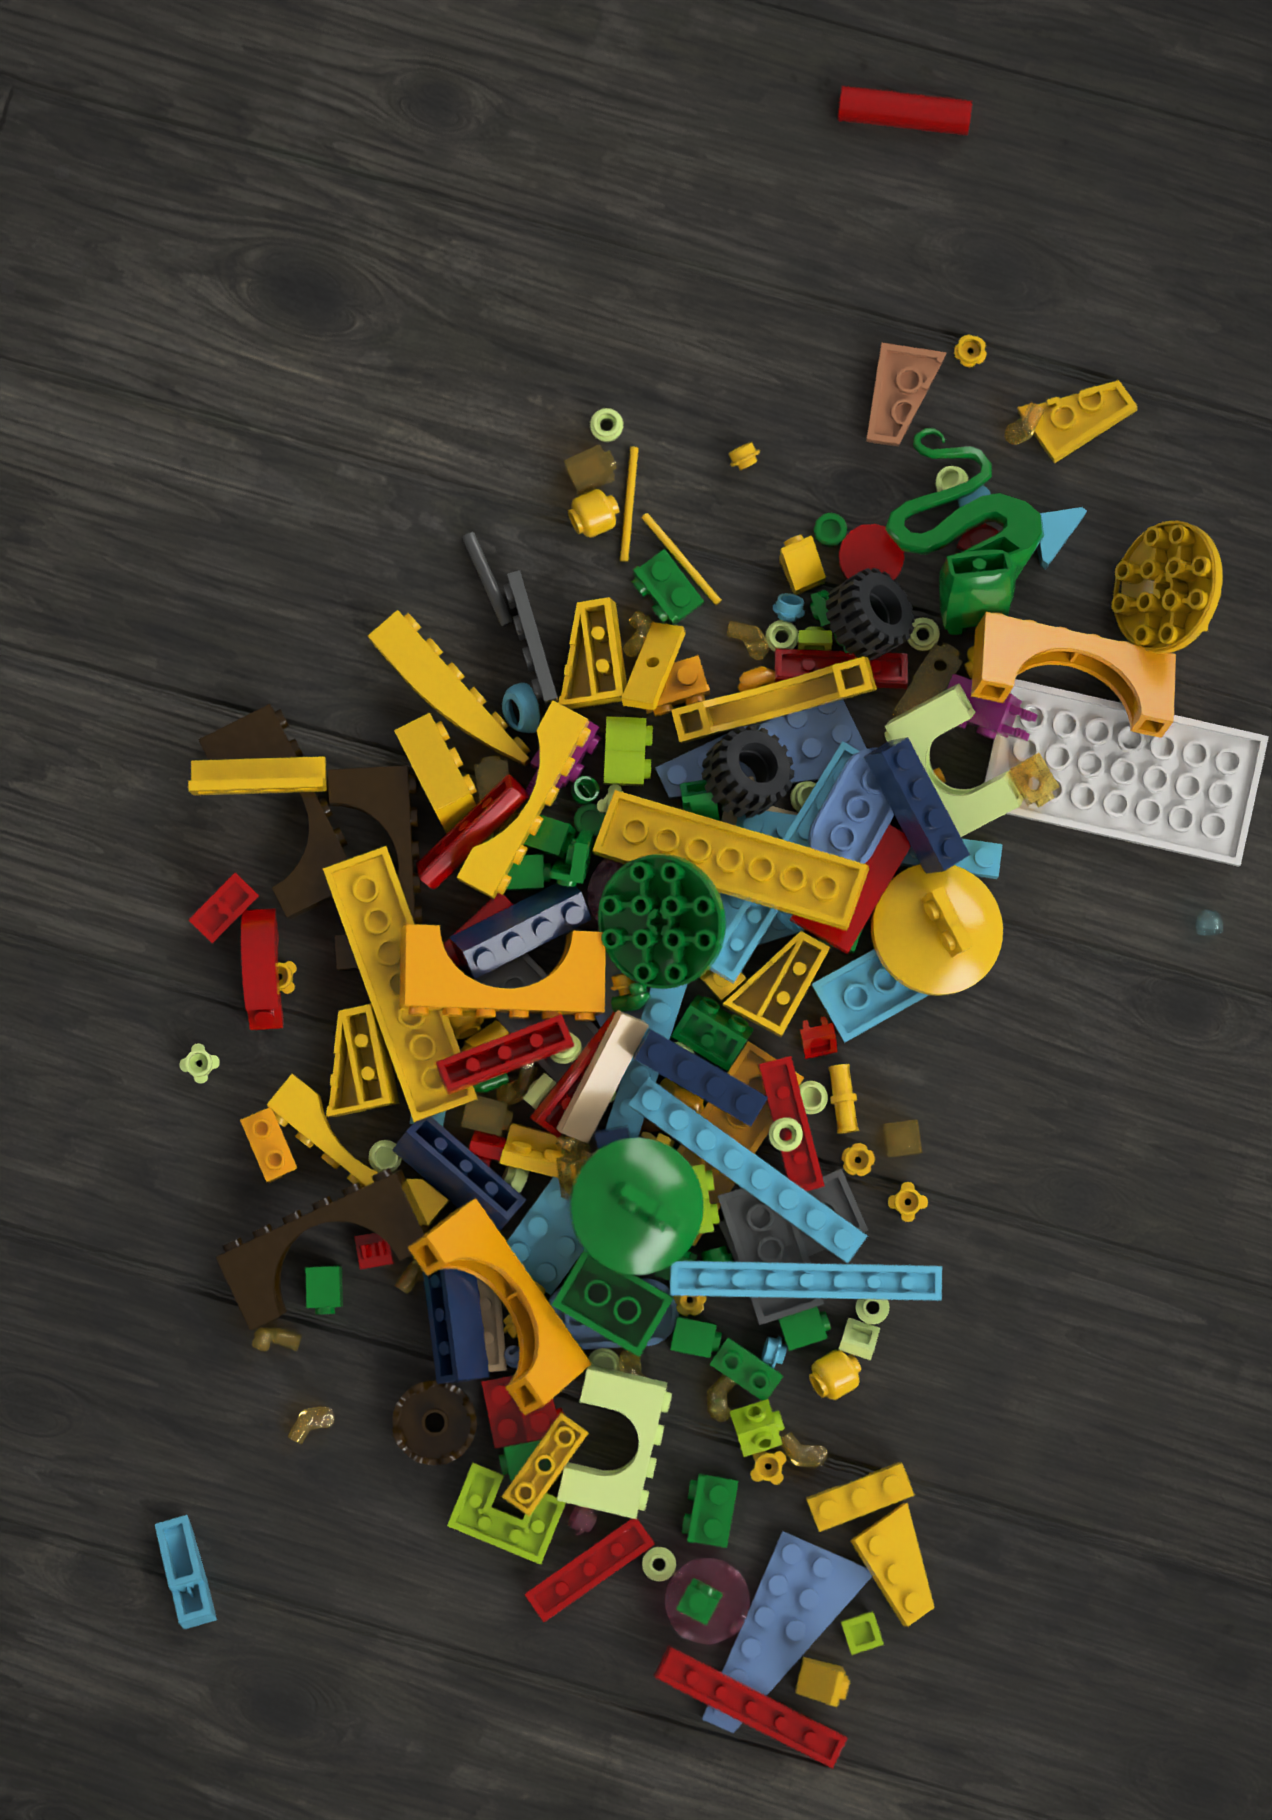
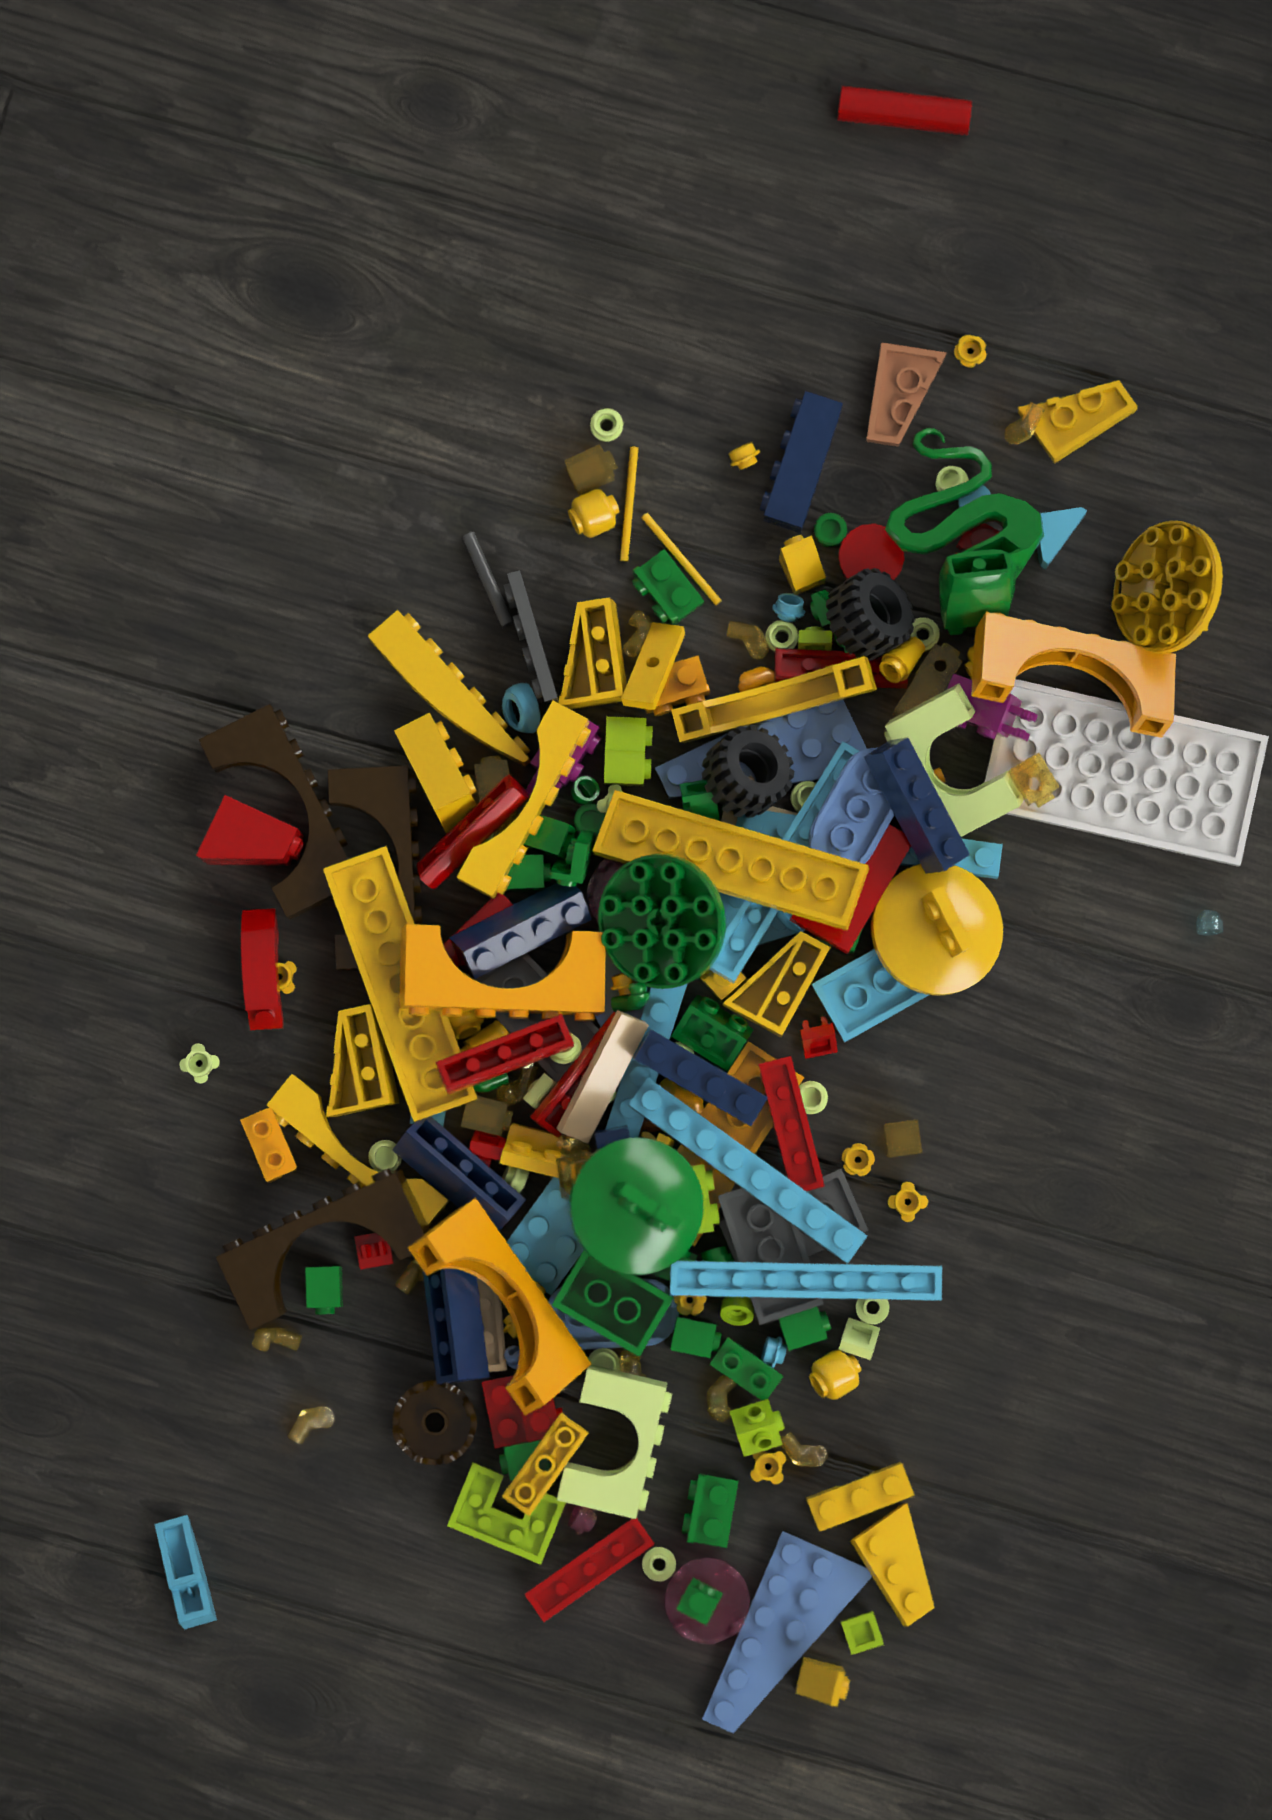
(223, 907): red hinge -> none
(249, 838): none -> red slope
(258, 776): yellow fence -> none
(737, 1310): none -> lime tile
(750, 1706): red tile -> none
(796, 1136): yellowish green plate -> none
(802, 461): none -> dark blue brick
(843, 1098): yellow pin -> none
(900, 661): none -> yellow cone

